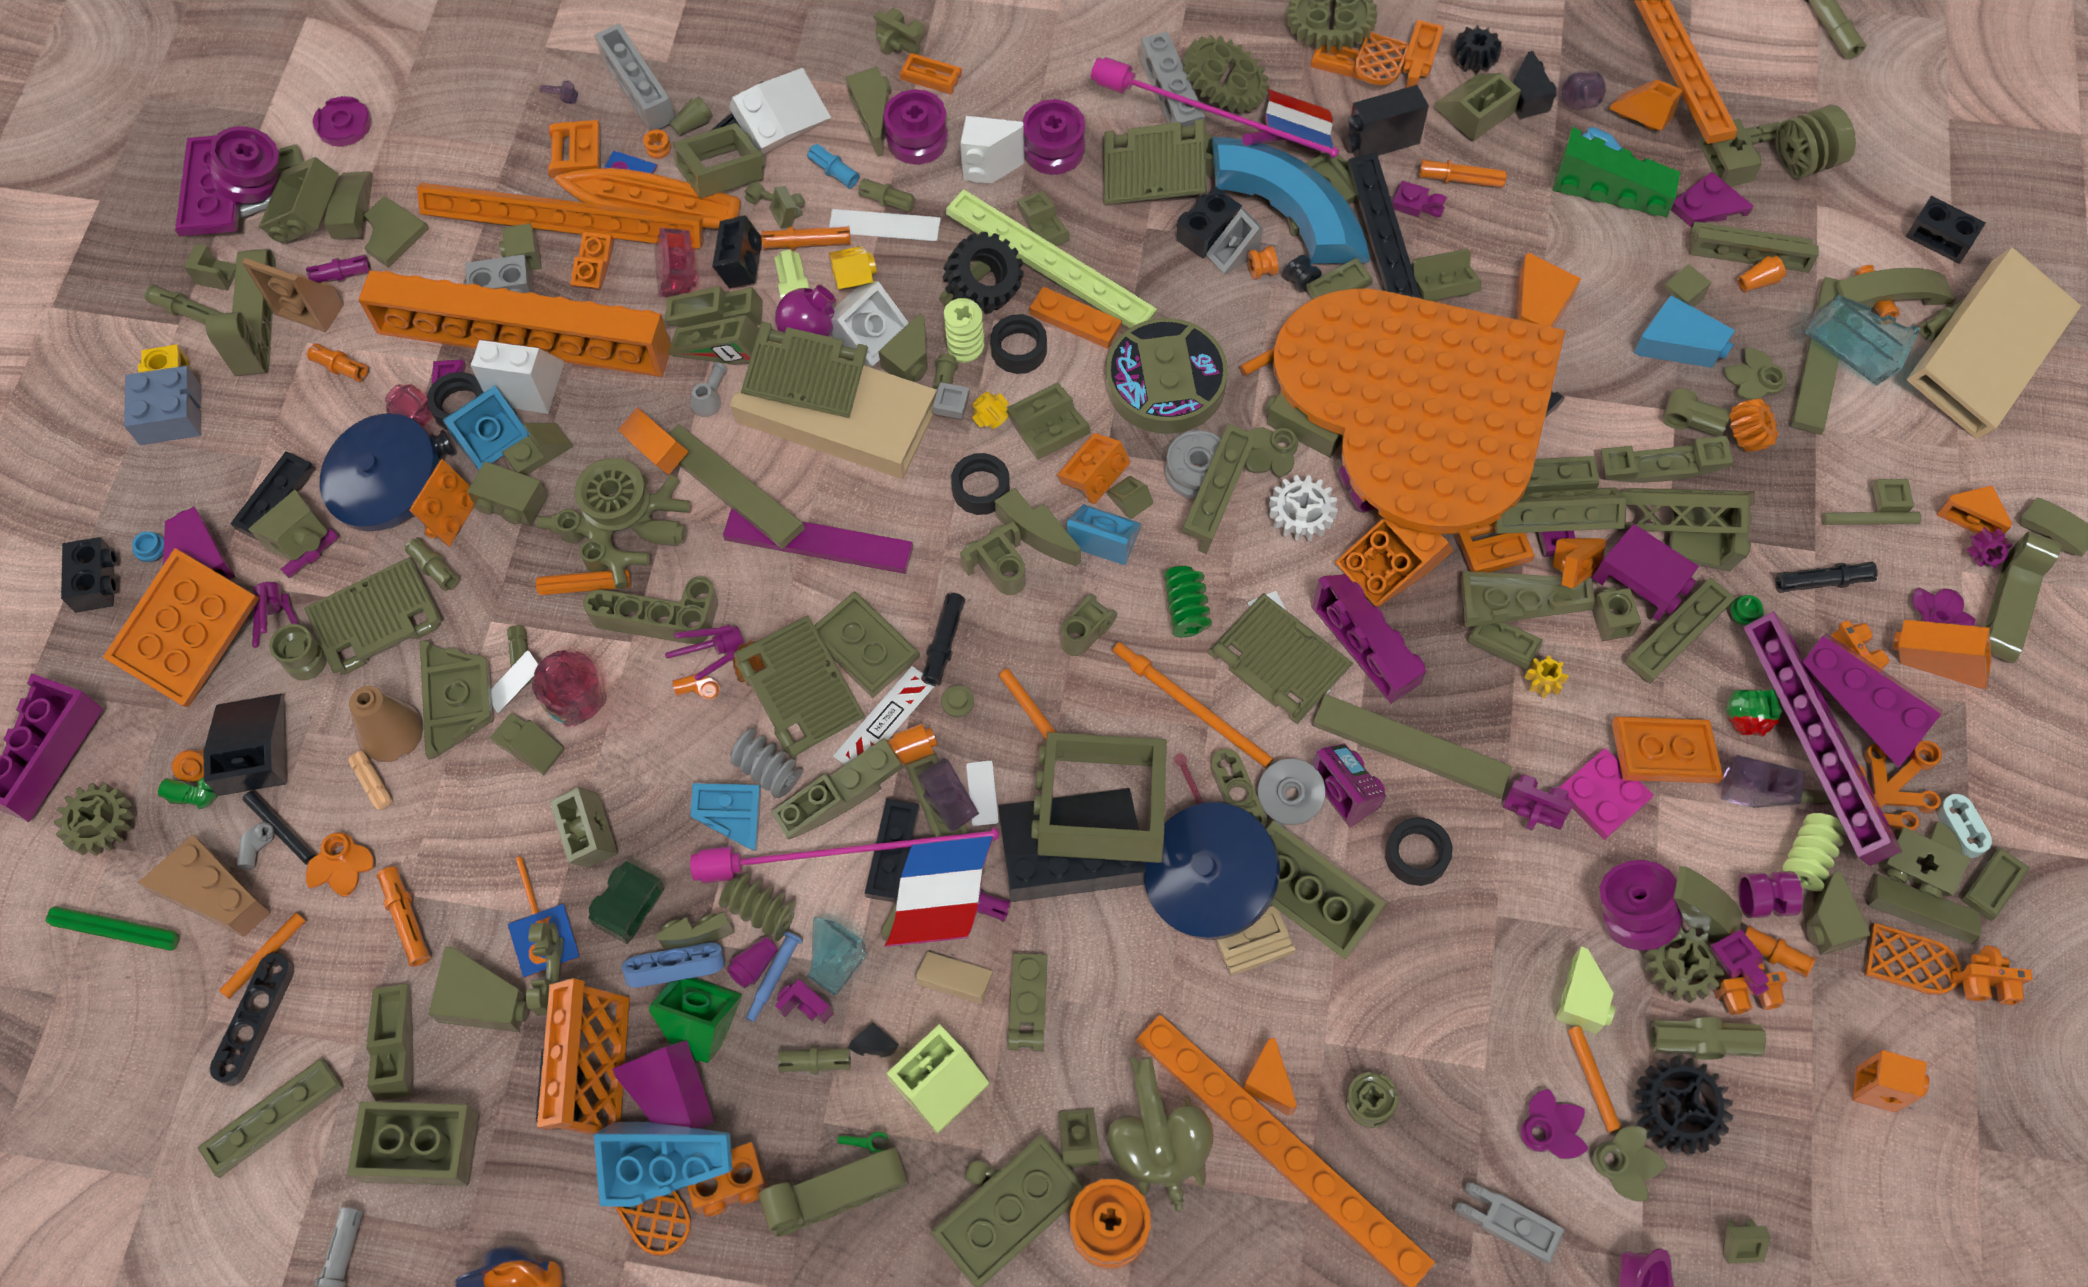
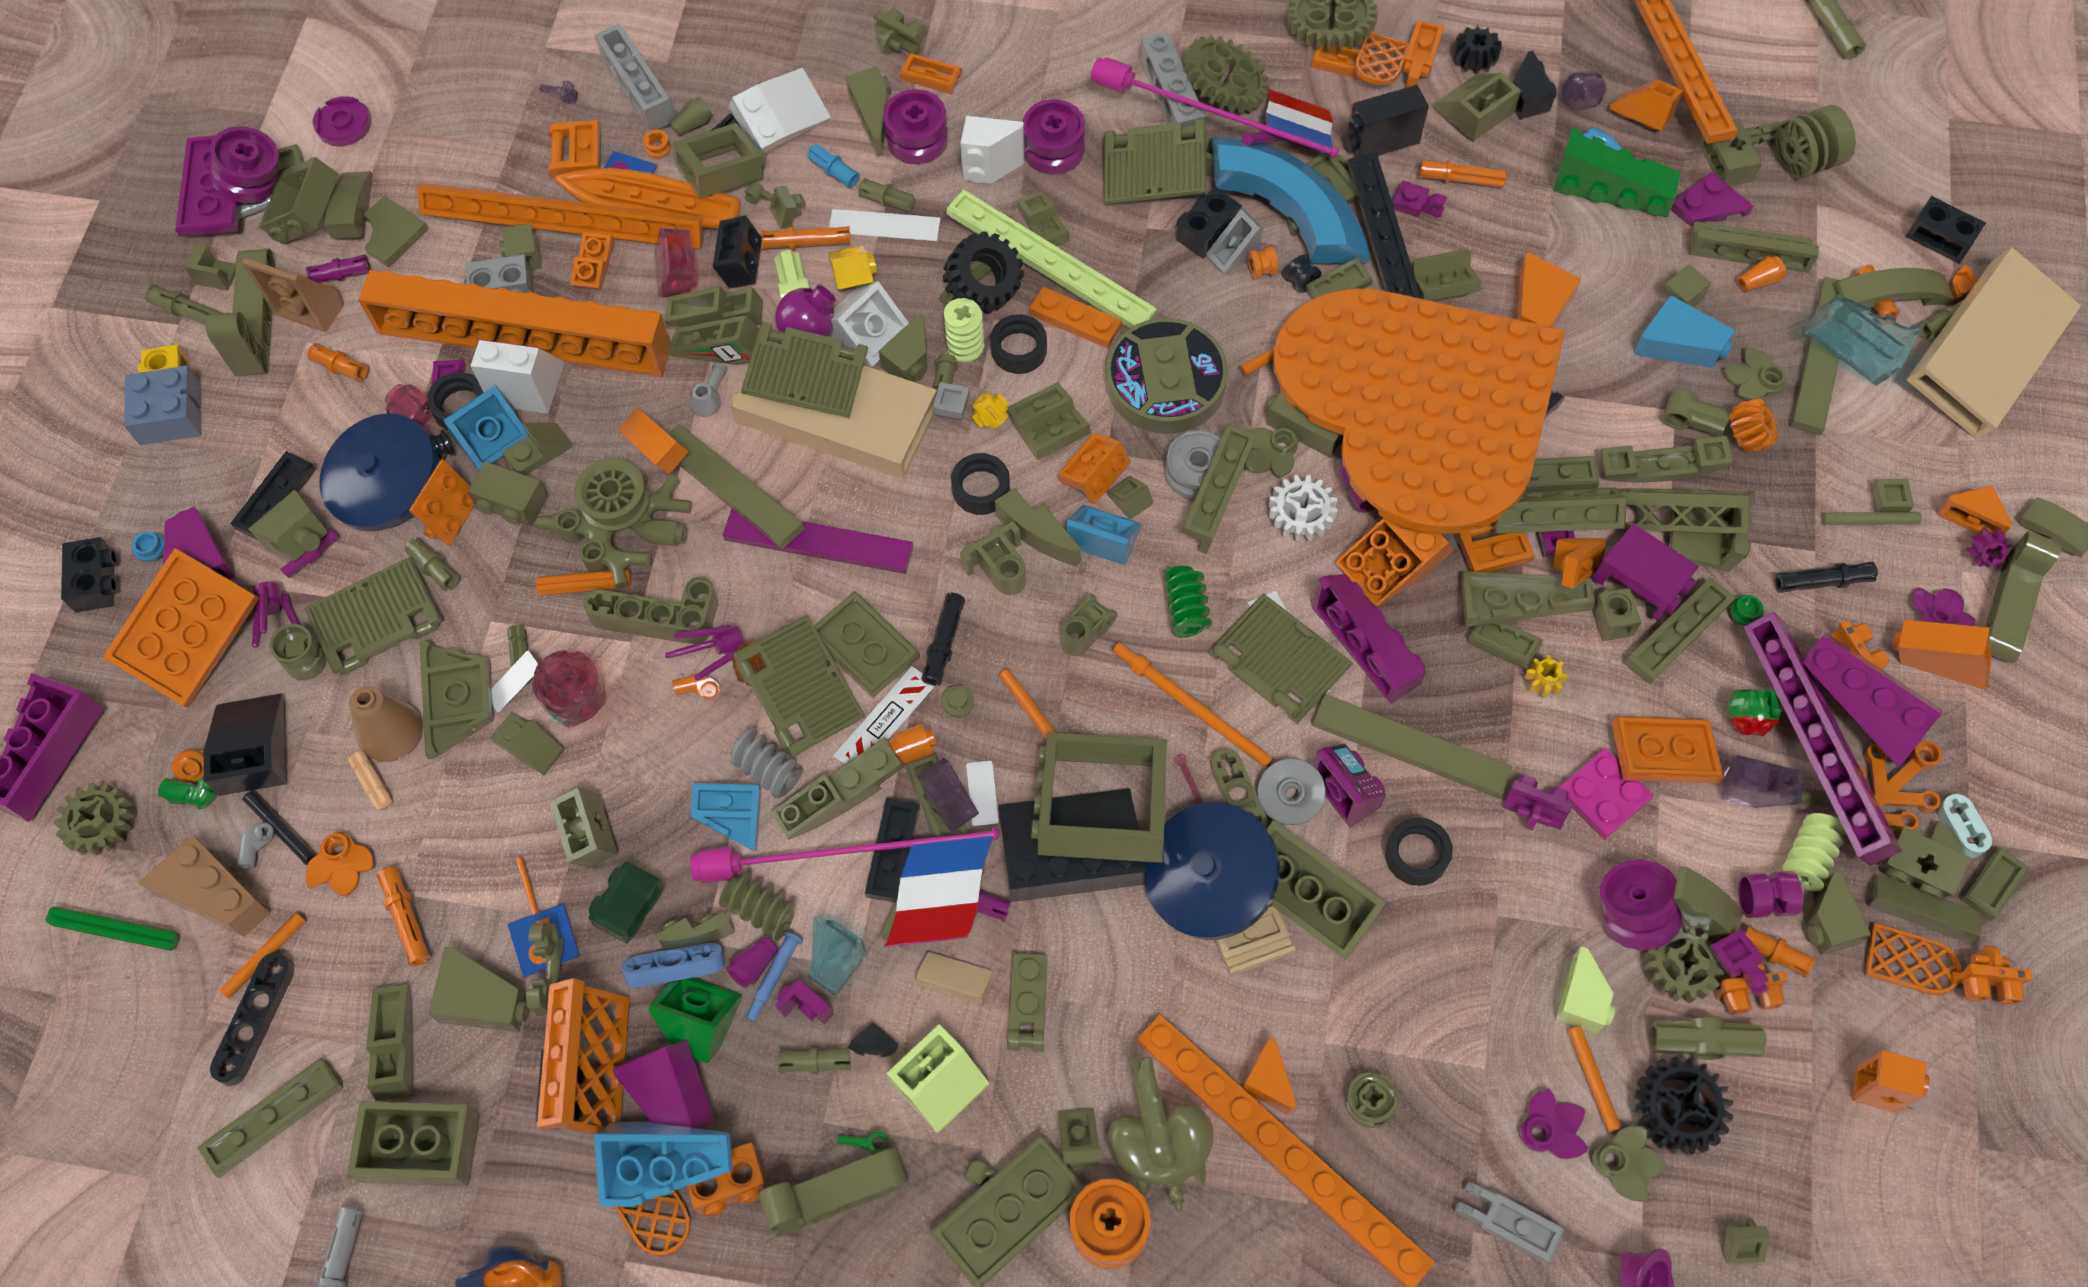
(1963, 283): none -> orange tile

